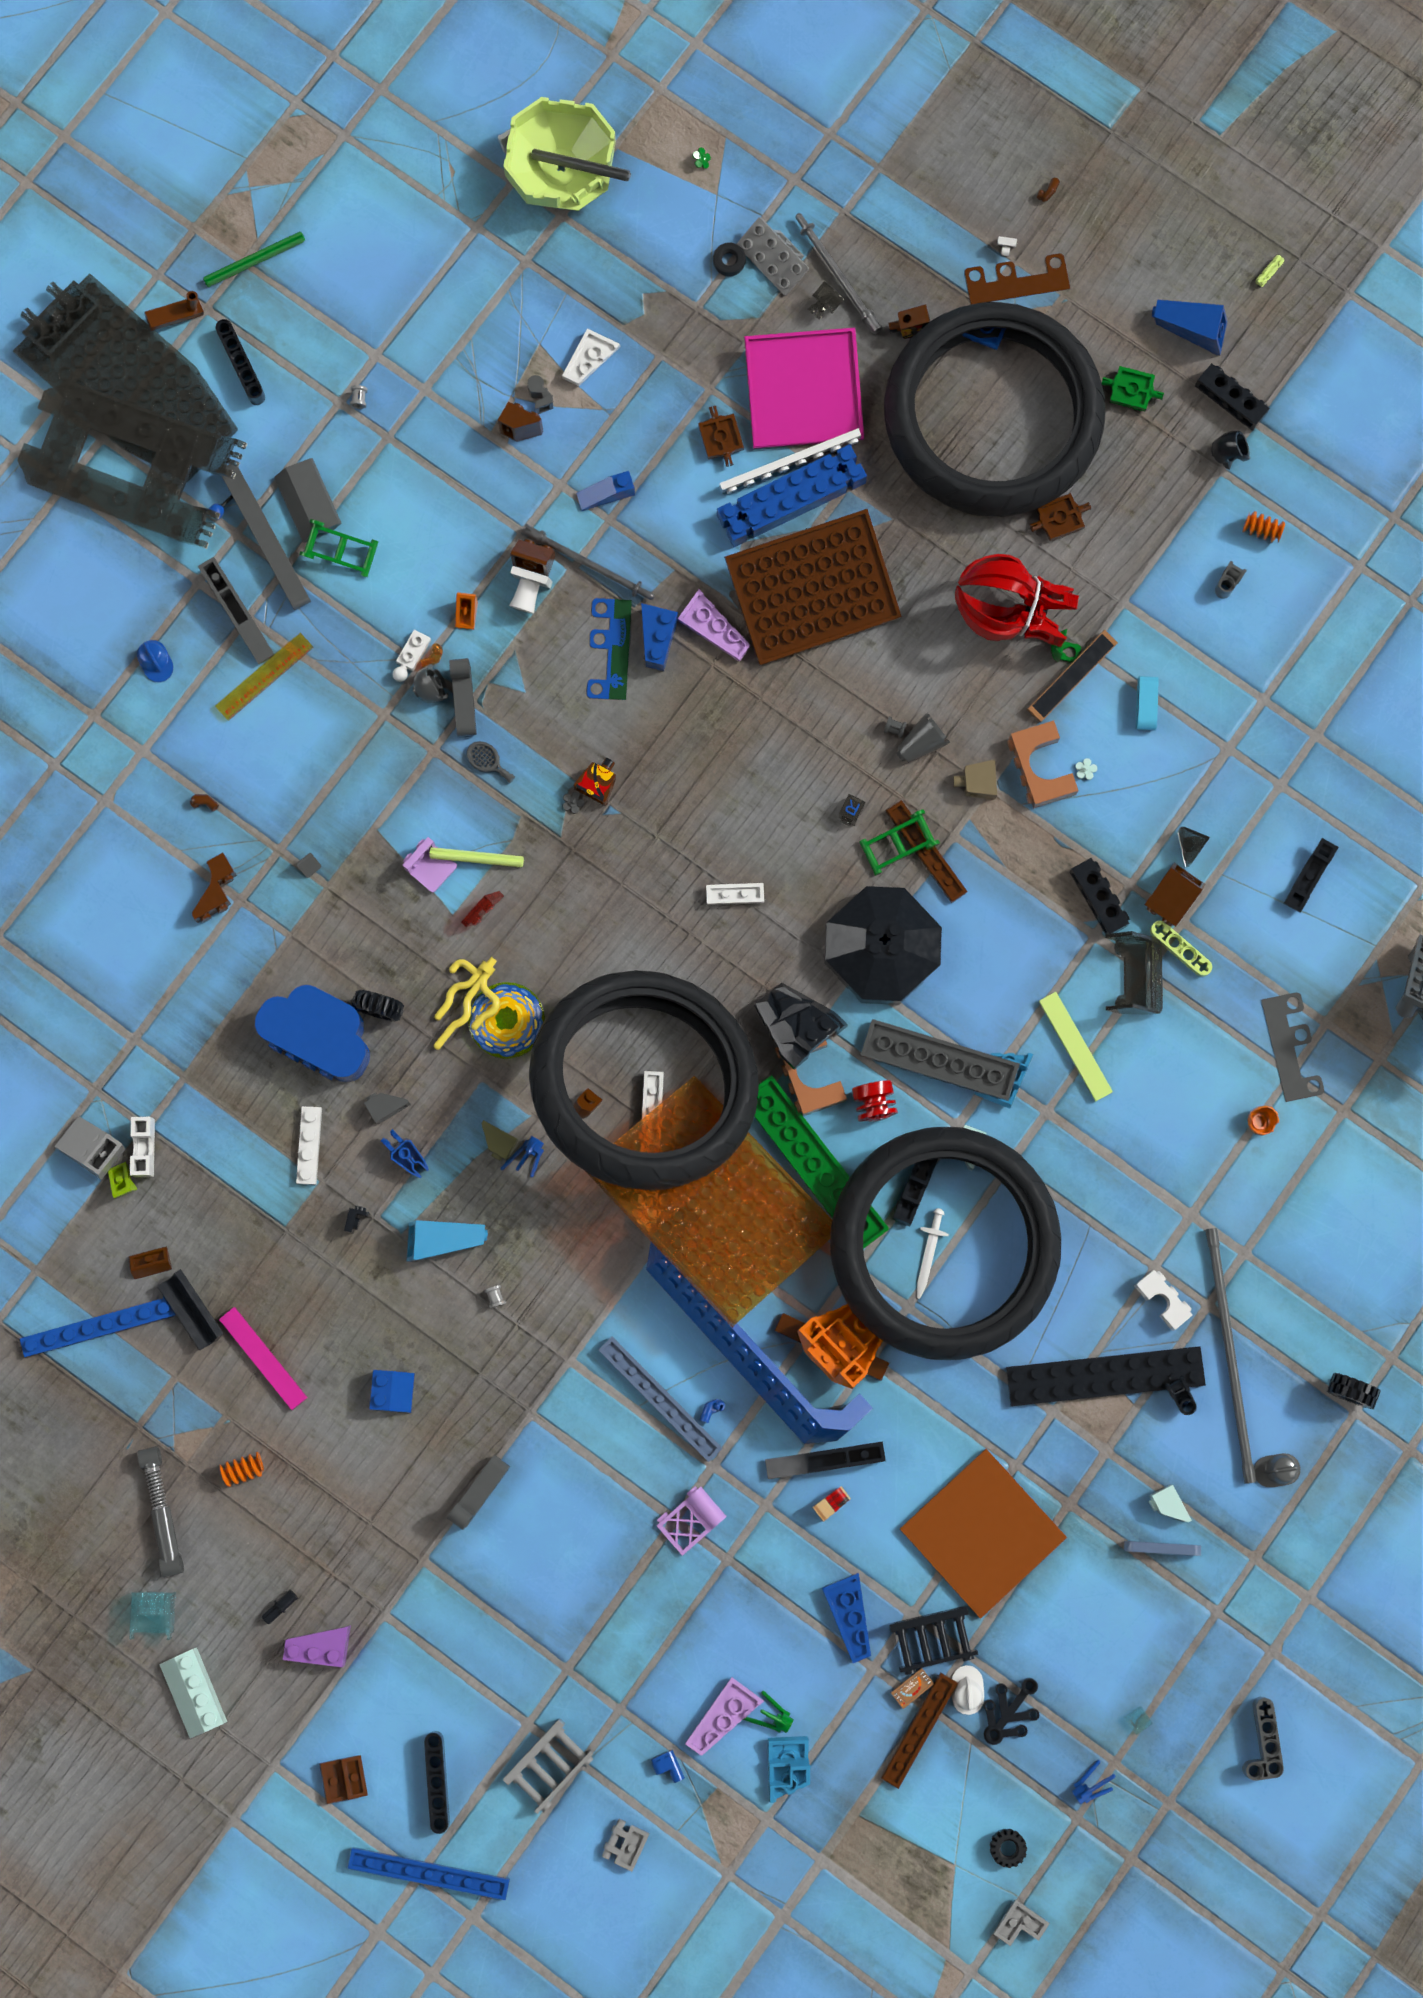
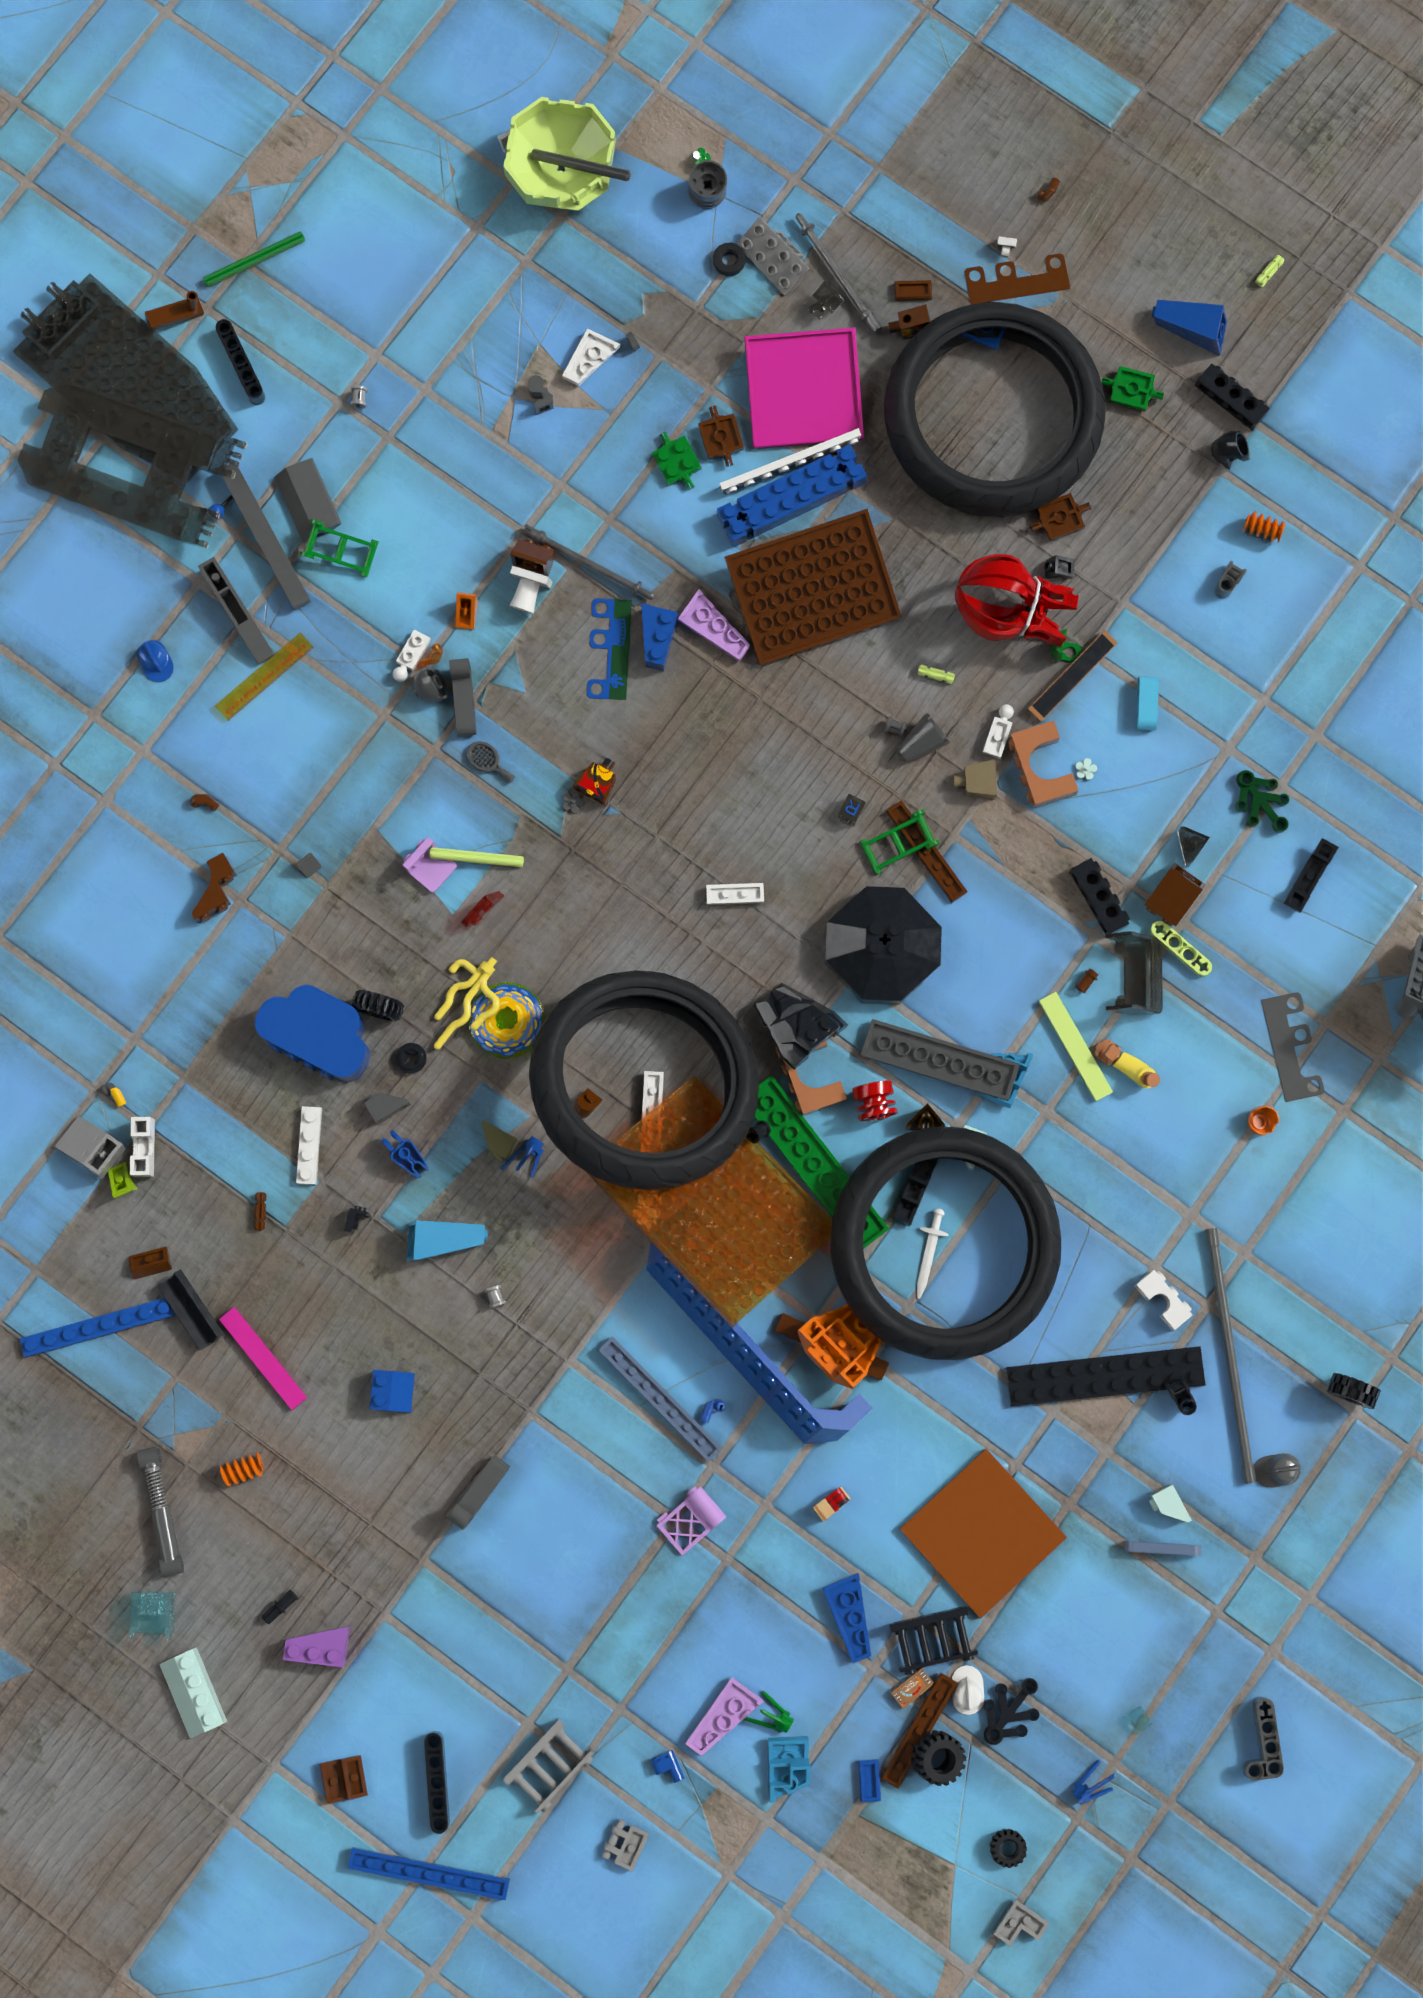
(115, 1092): none -> yellow arm
(260, 1211): none -> reddish brown axle
(411, 1048): none -> black gear
(518, 423): reddish brown slope -> none
(606, 491): blue slope -> none
(632, 341): none -> dark grey tile
(676, 460): none -> green plate
(703, 175): none -> dark grey wheel
(760, 1130): none -> black bush
(825, 1460): black slope -> none
(869, 1780): none -> blue tile
(913, 290): none -> reddish brown tile
(925, 1119): none -> dark brown slope
(927, 1747): none -> black tyre
(936, 674): none -> yellowish green axle
(999, 732): none -> white plate
(1059, 567): none -> black bracket
(1086, 980): none -> reddish brown pin
(1129, 1065): none -> piece
(1260, 799): none -> dark green plant

